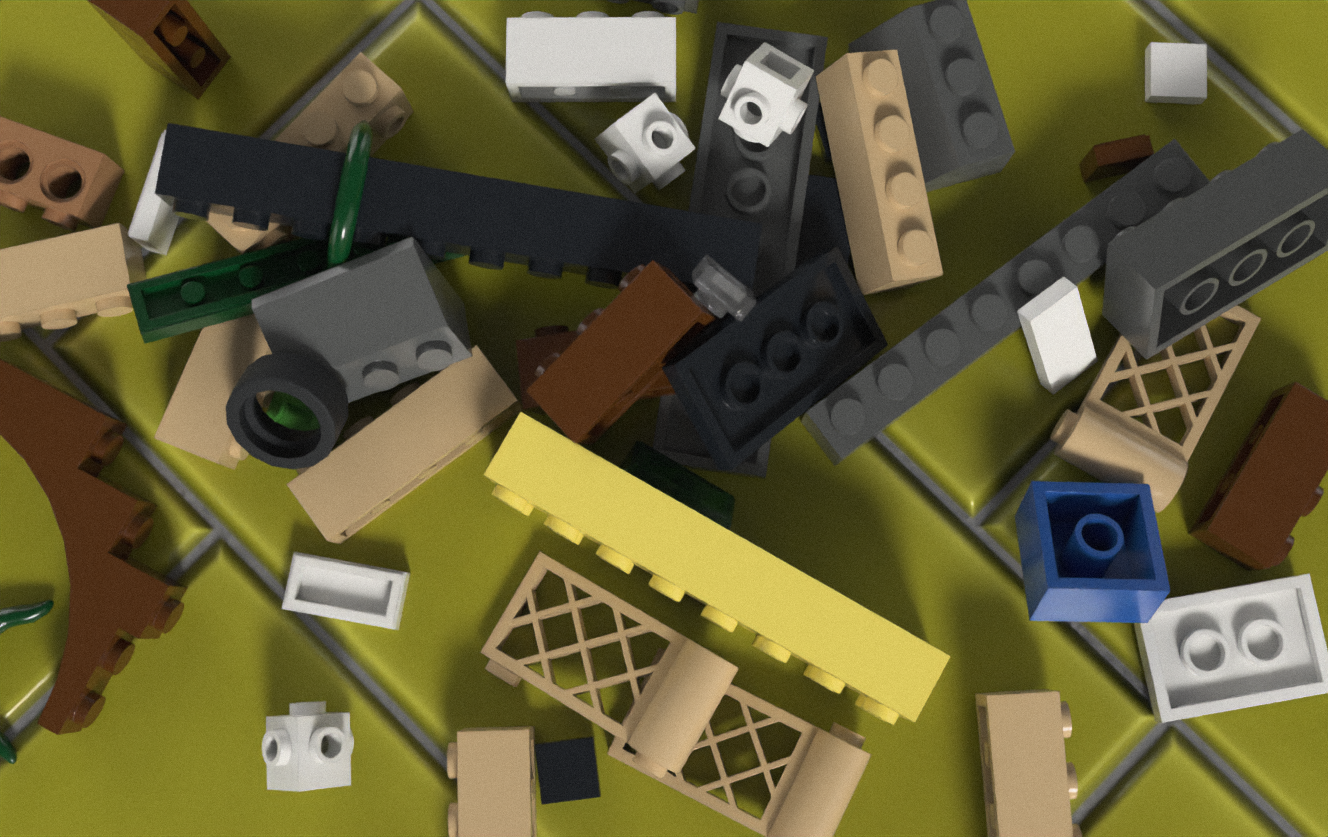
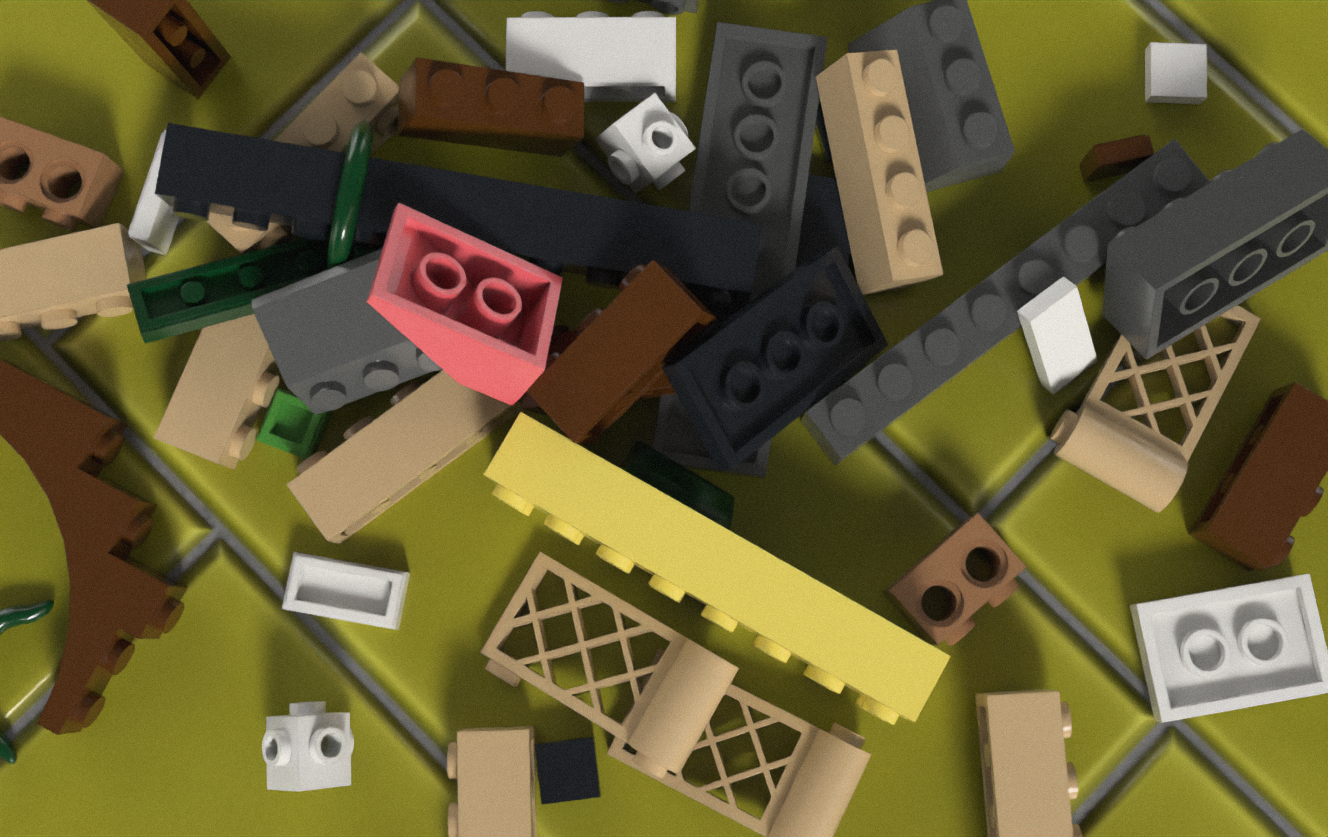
(272, 441): black tyre -> none
(466, 304): none -> coral slope
(490, 108): none -> reddish brown brick
(721, 290): clear plate -> none
(765, 95): white brick -> none
(946, 570): none -> medium nougat brick
(1091, 552): blue brick -> none

